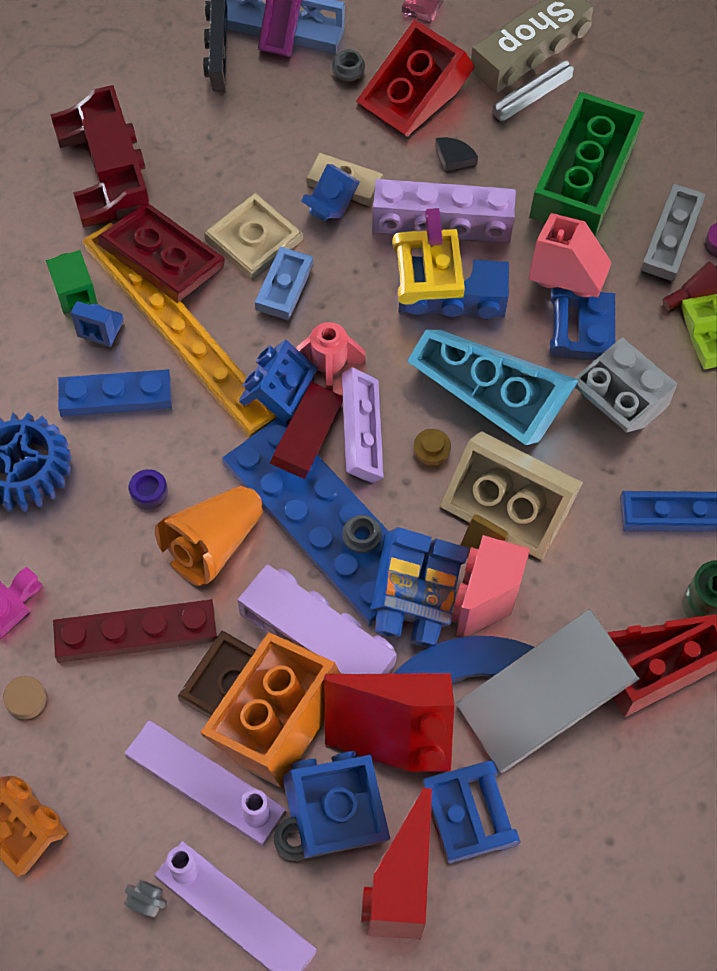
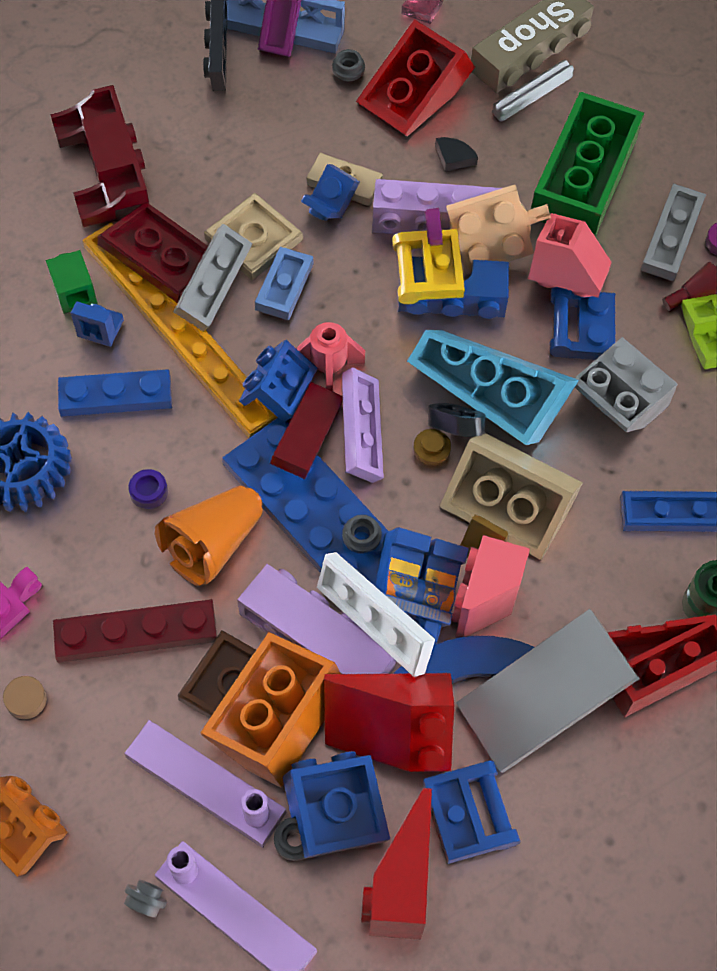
(213, 277): none -> light grey plate
(376, 614): none -> white tile
(456, 419): none -> black beam
(494, 226): none -> light nougat plate

